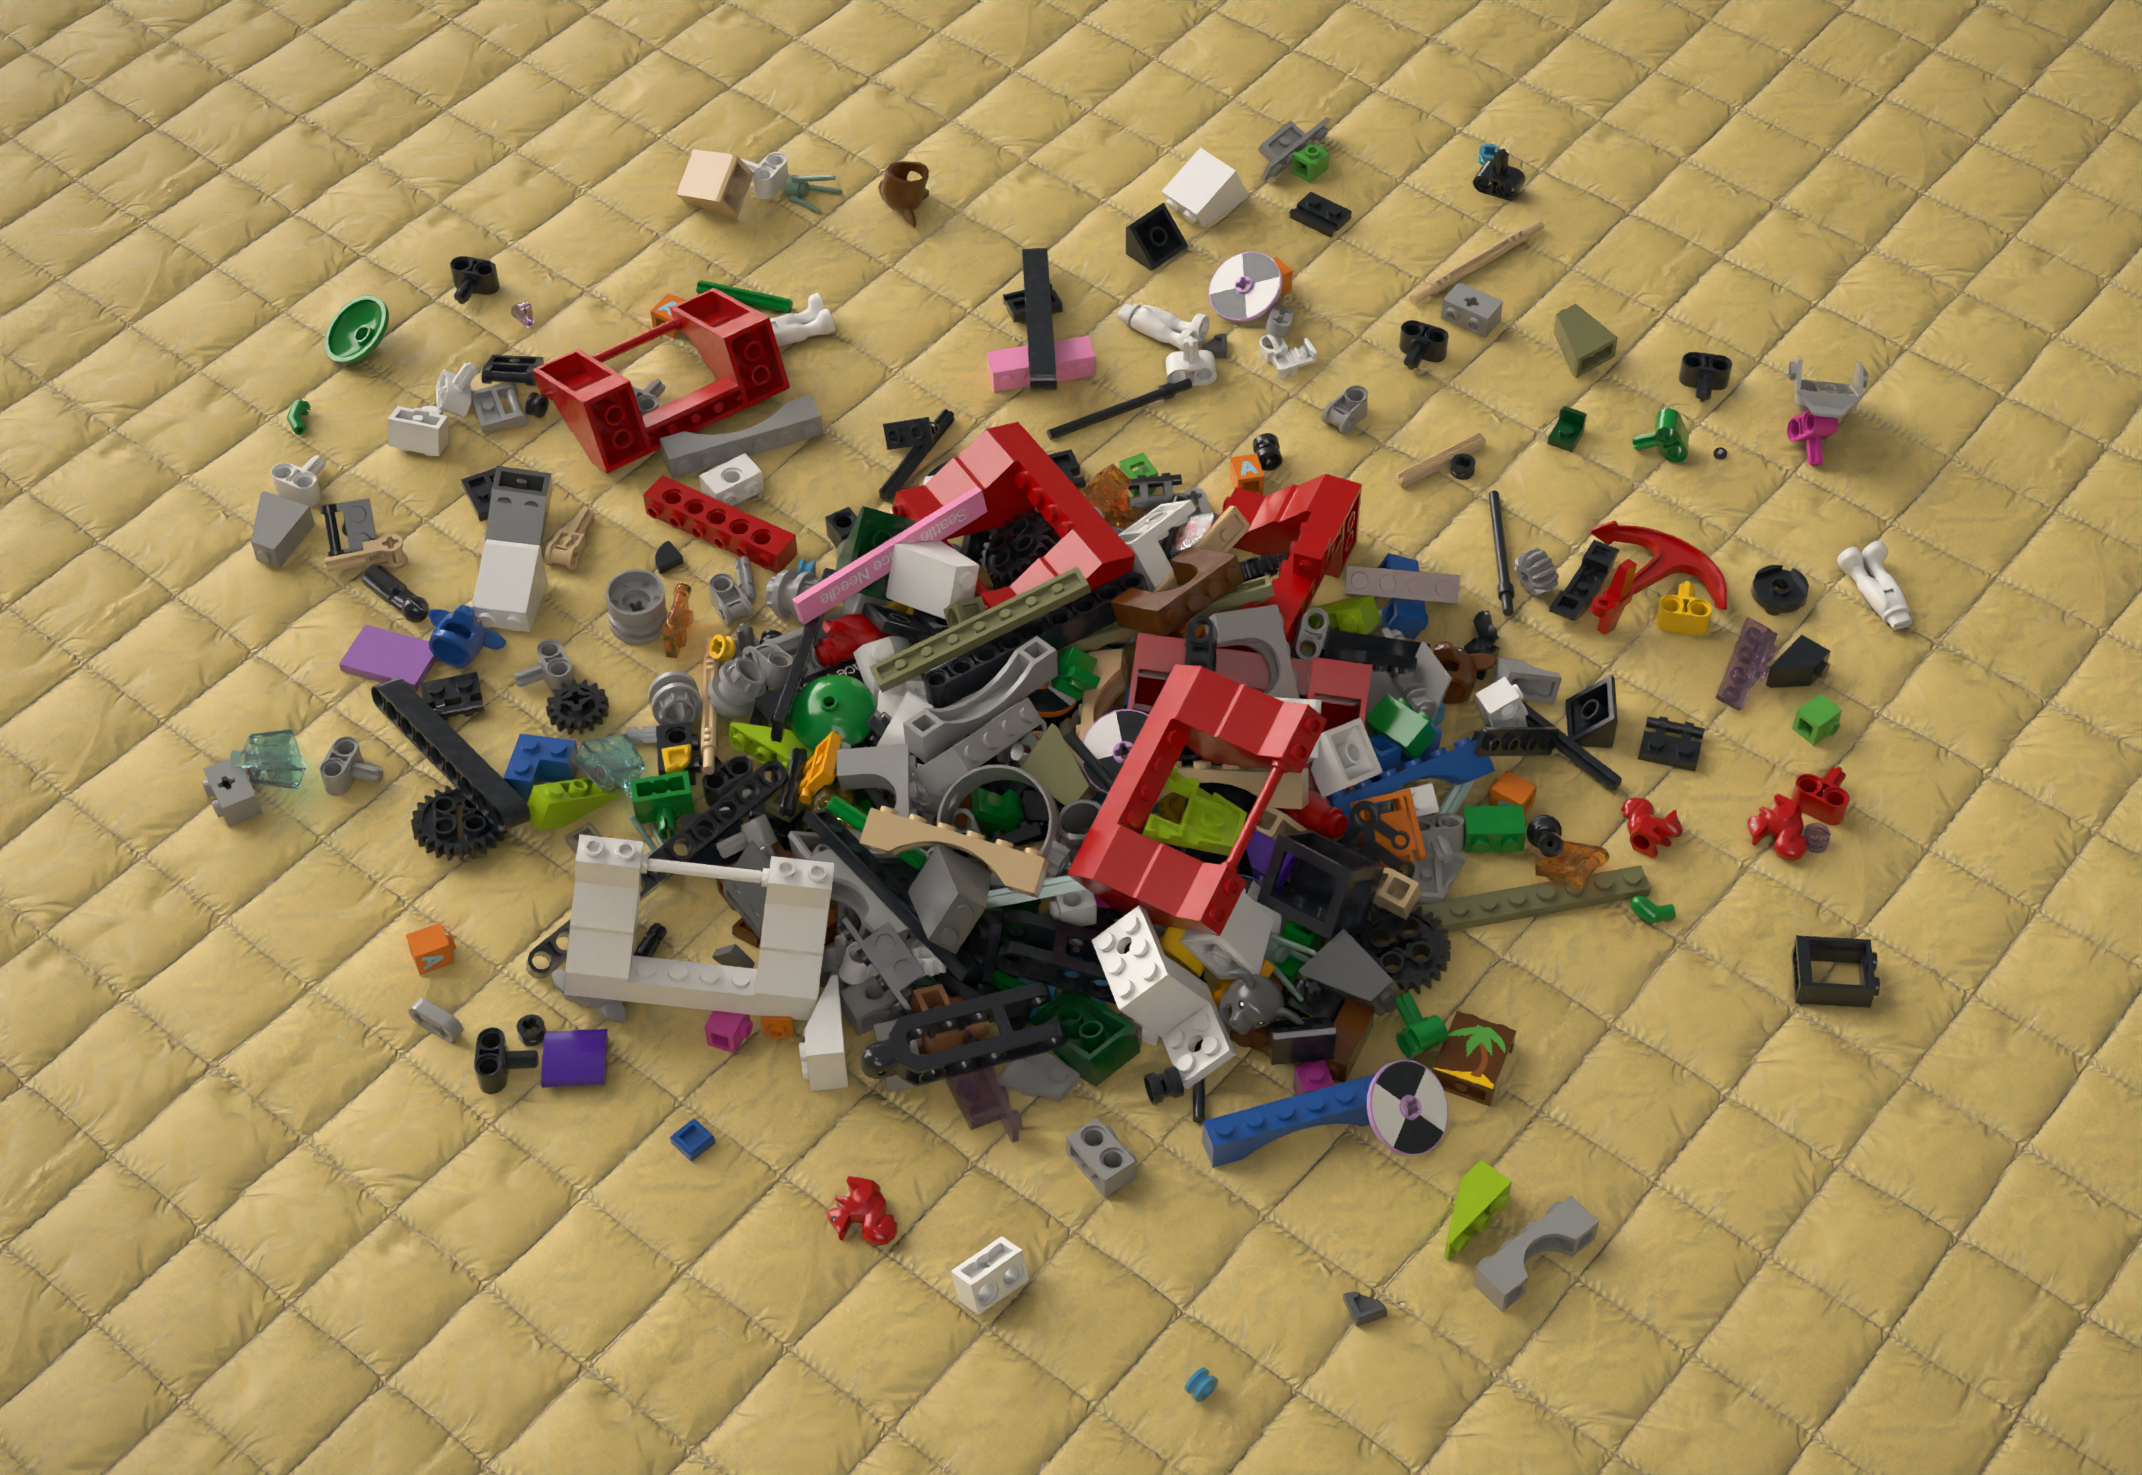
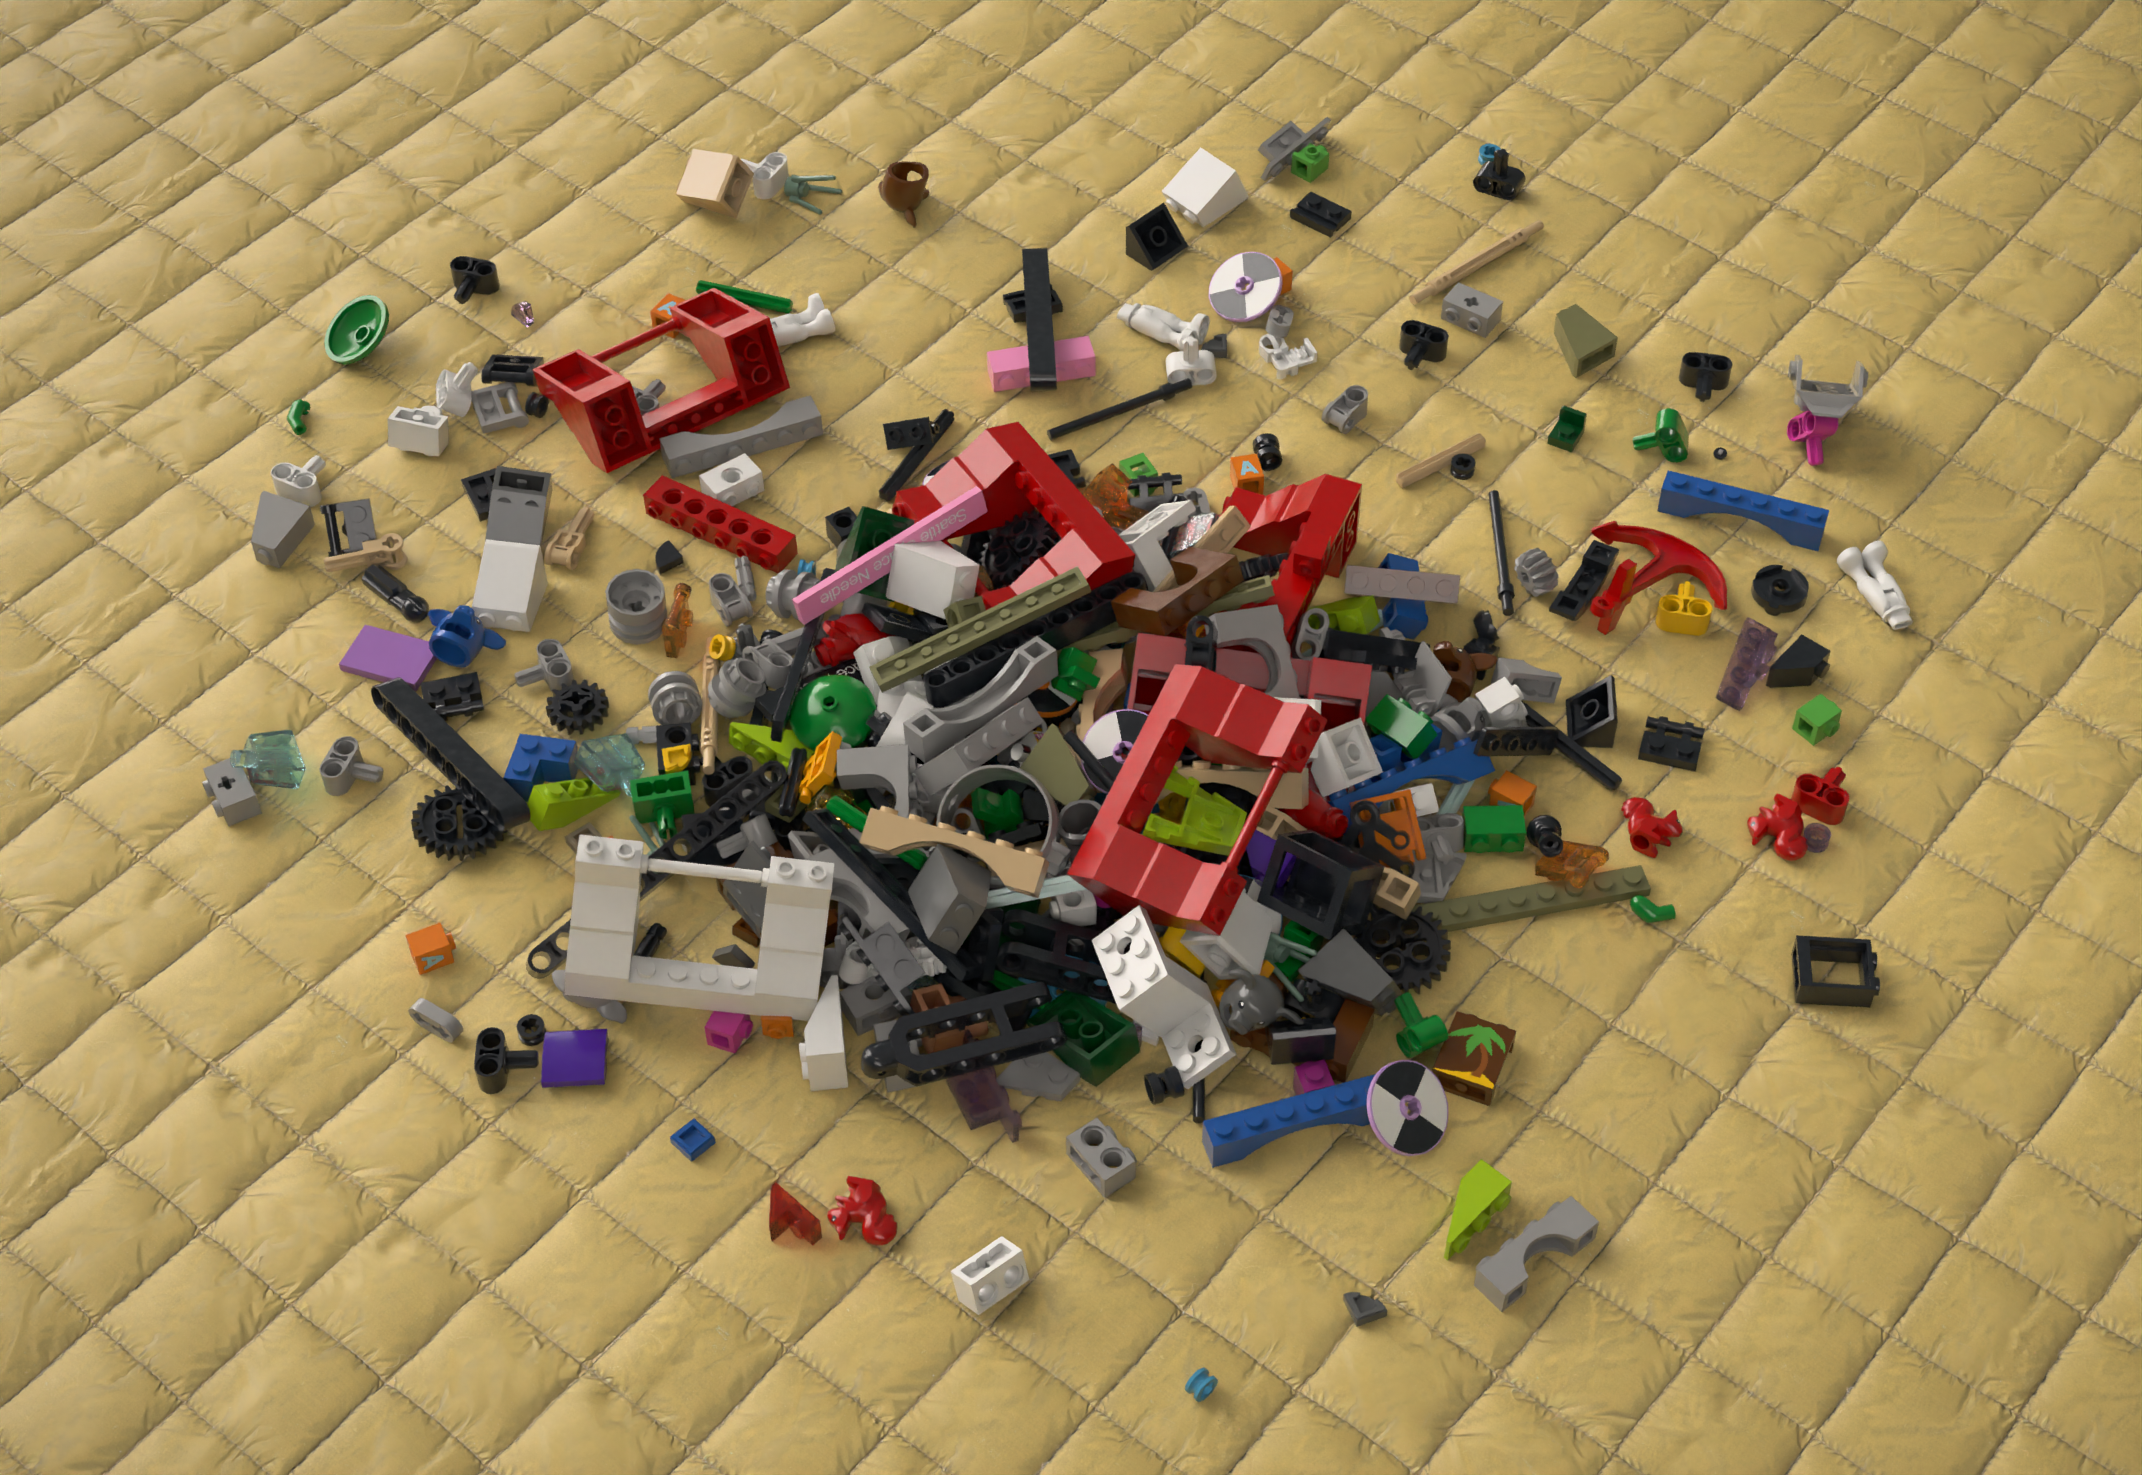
(788, 1212): none -> clear red slope
(1458, 720): none -> light grey piece
(1794, 521): none -> blue arch

